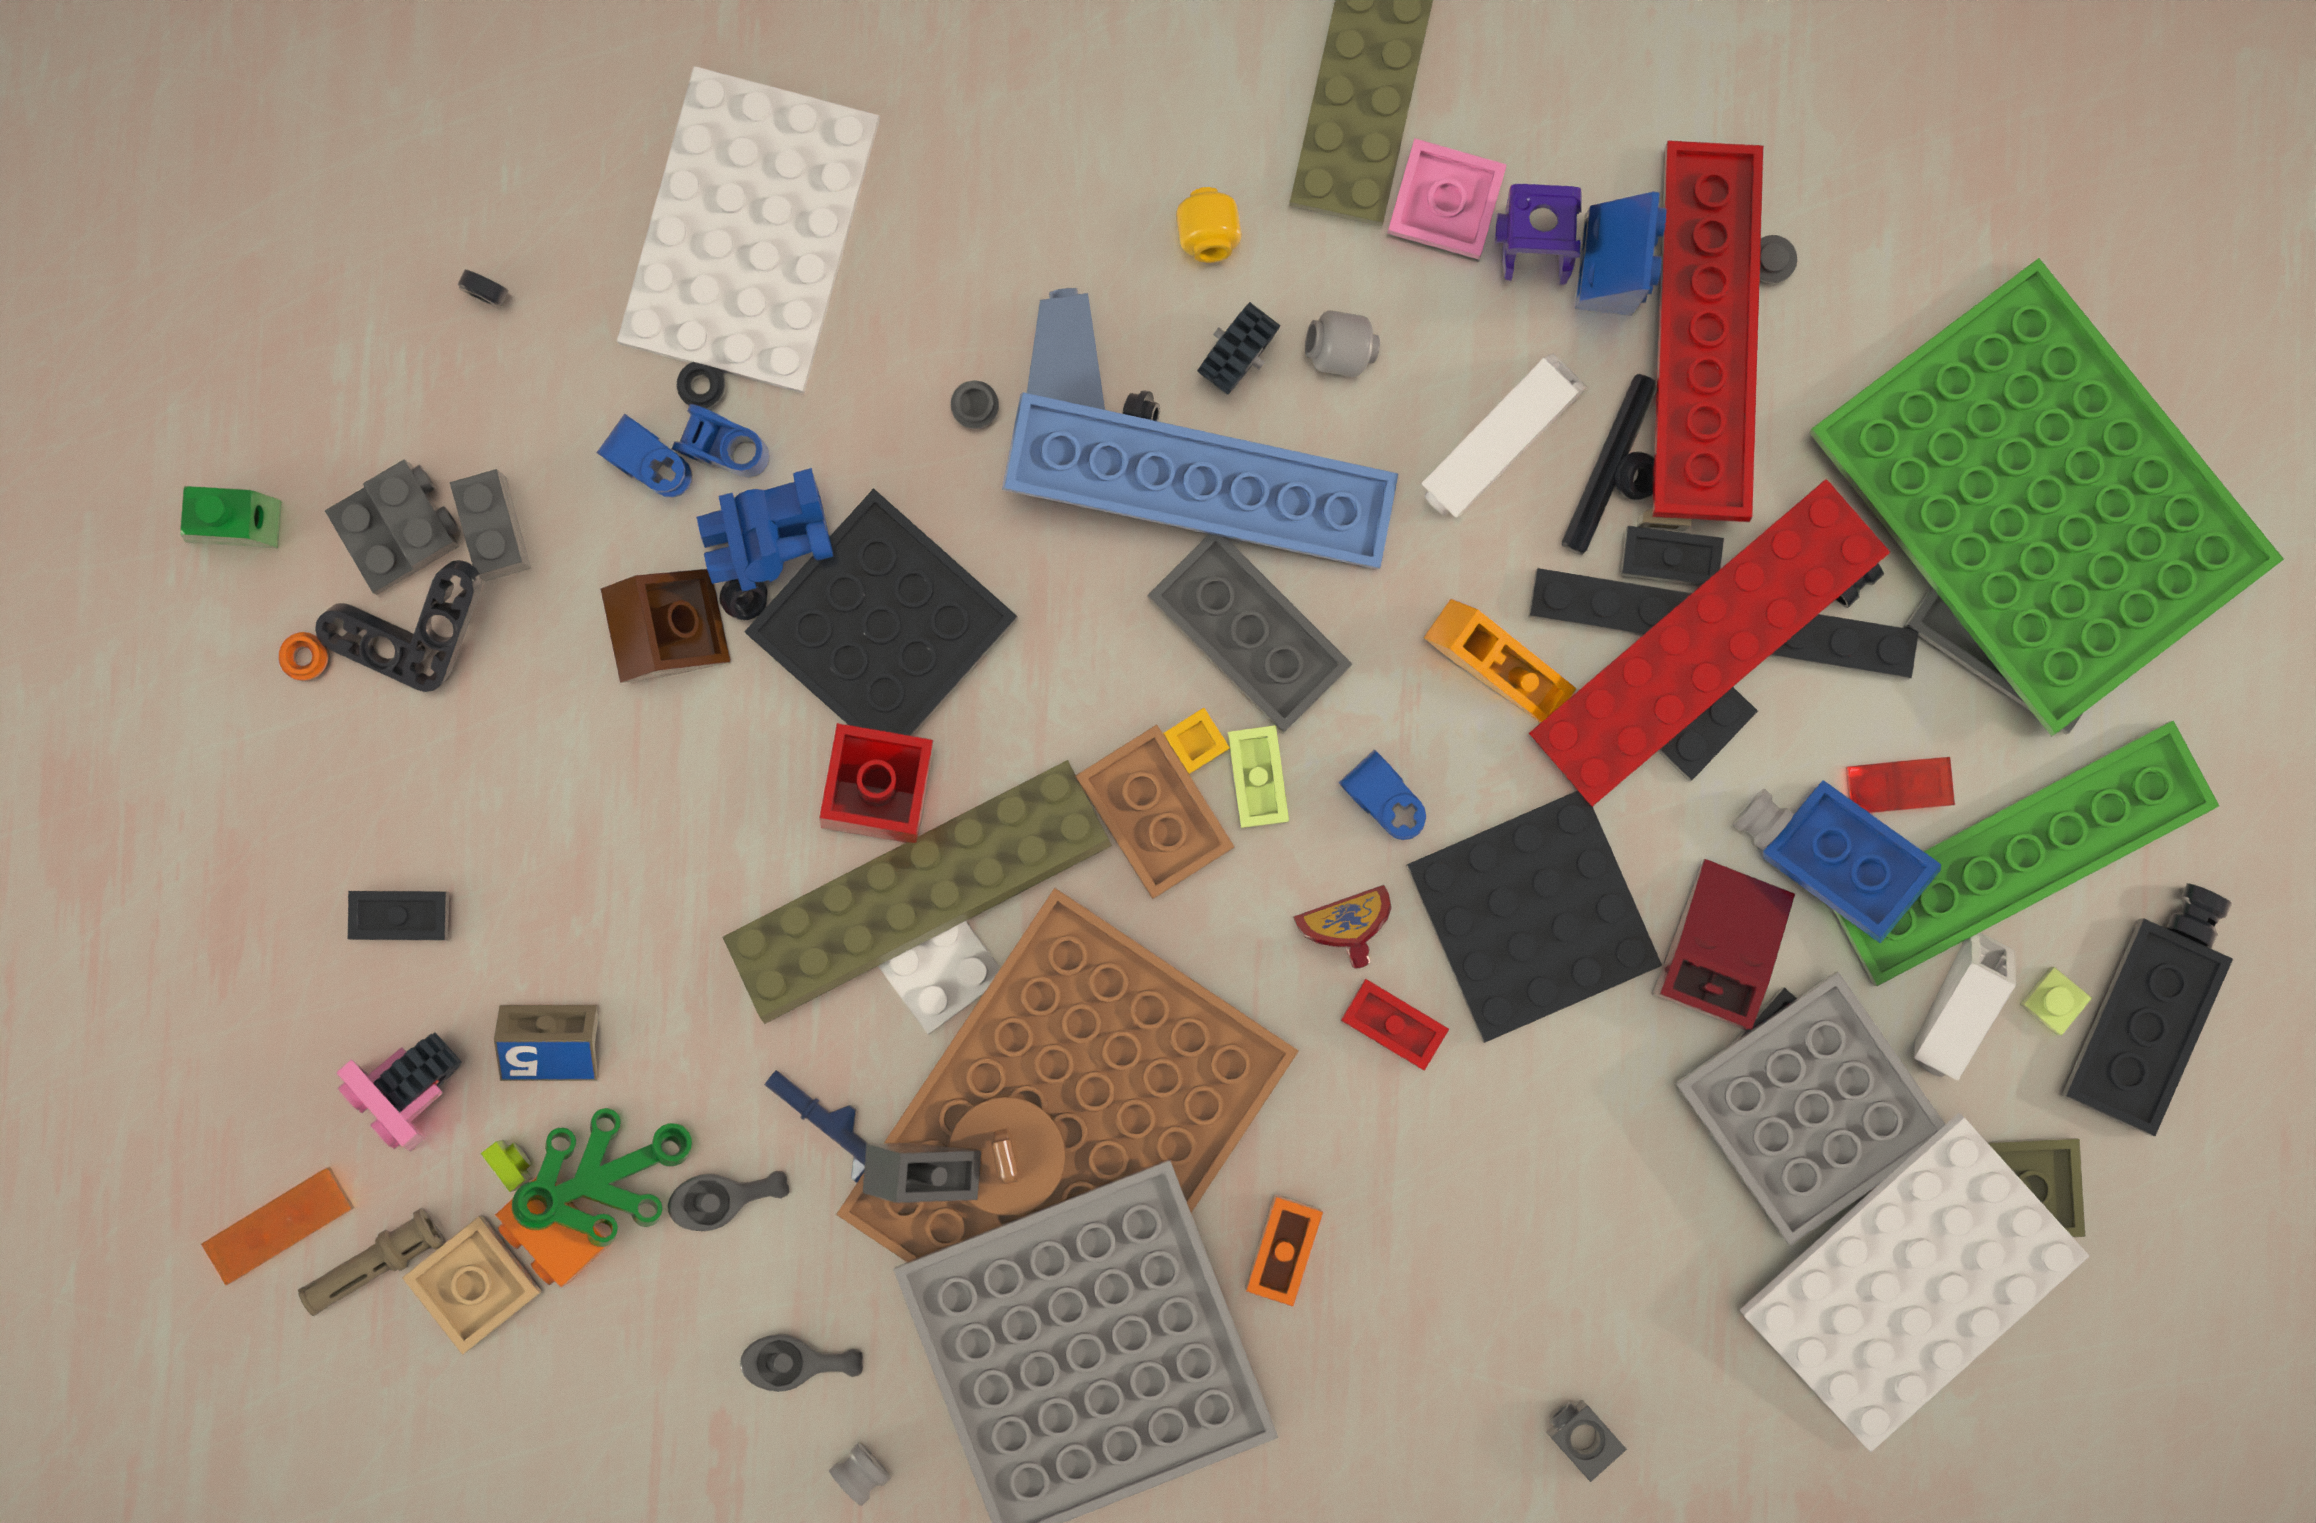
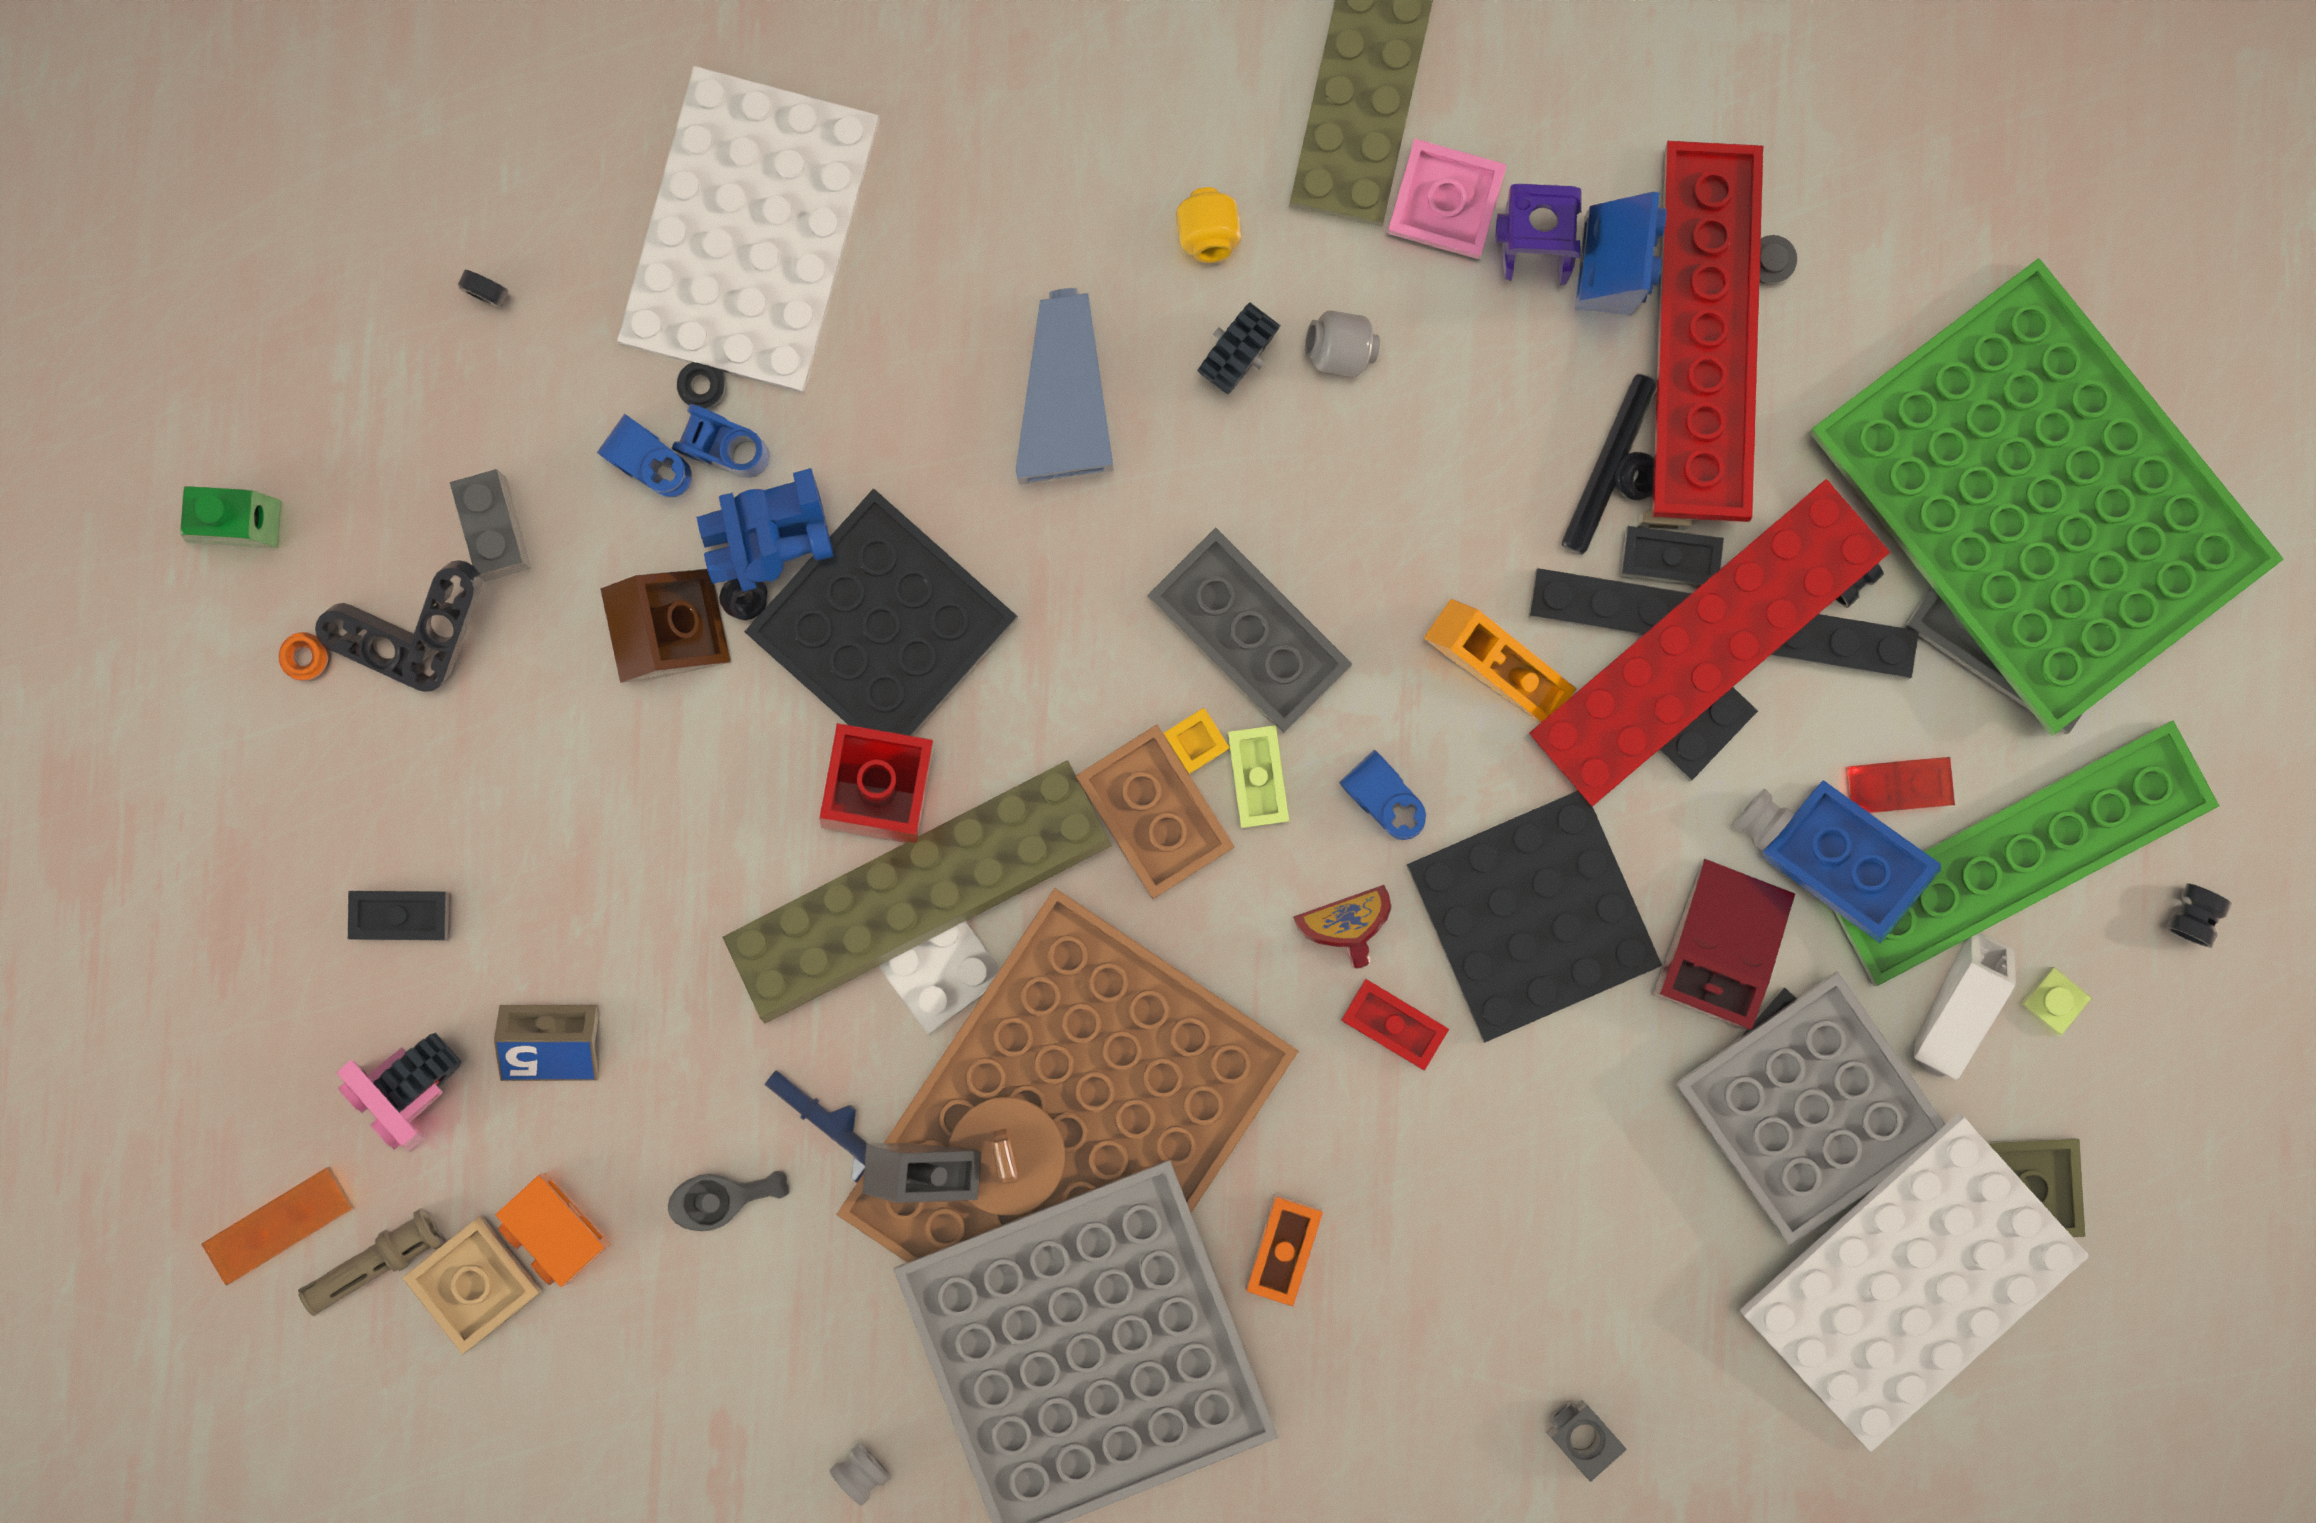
(393, 526): dark grey plate -> none
(508, 1163): lime plate -> none
(594, 1180): green plant -> none
(786, 1362): dark grey piece -> none
(974, 404): dark grey plate -> none
(1142, 406): black plate -> none
(1199, 481): medium blue plate -> none
(1503, 436): white slope -> none
(2147, 1027): black plate -> none

